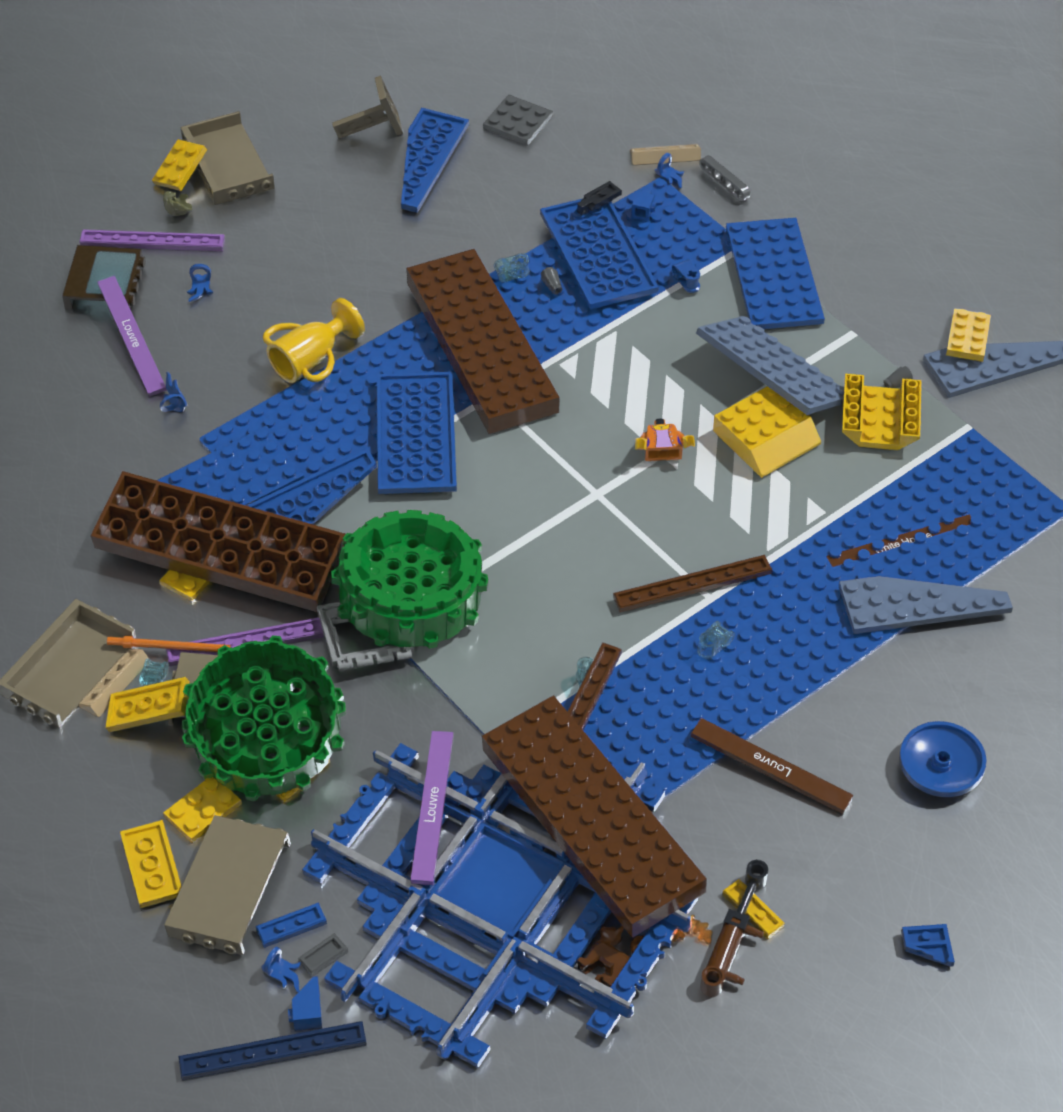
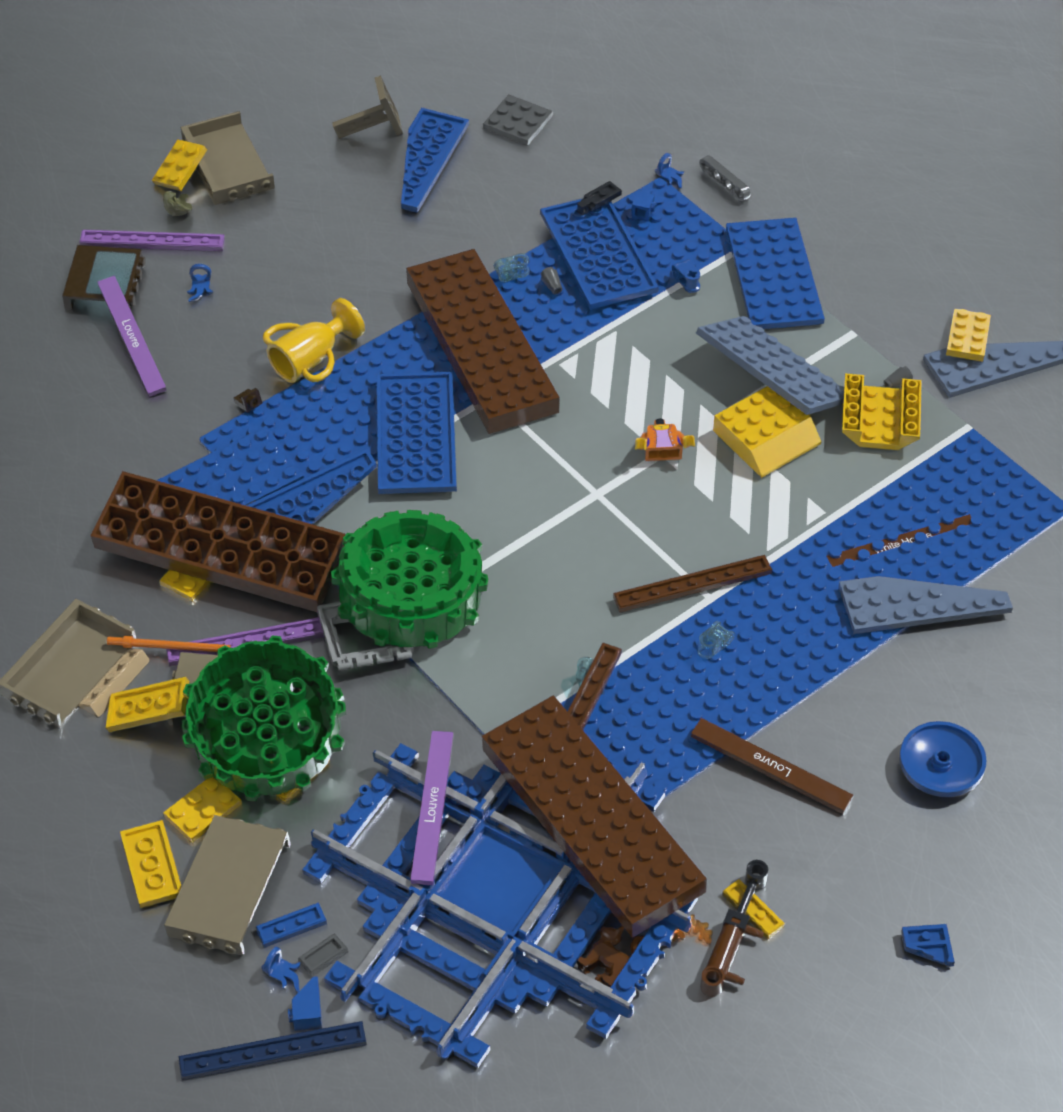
(153, 672): clear light blue piece -> none
(175, 396): blue piece -> none
(248, 399): none -> dark brown bracket
(652, 155): tan slope -> none

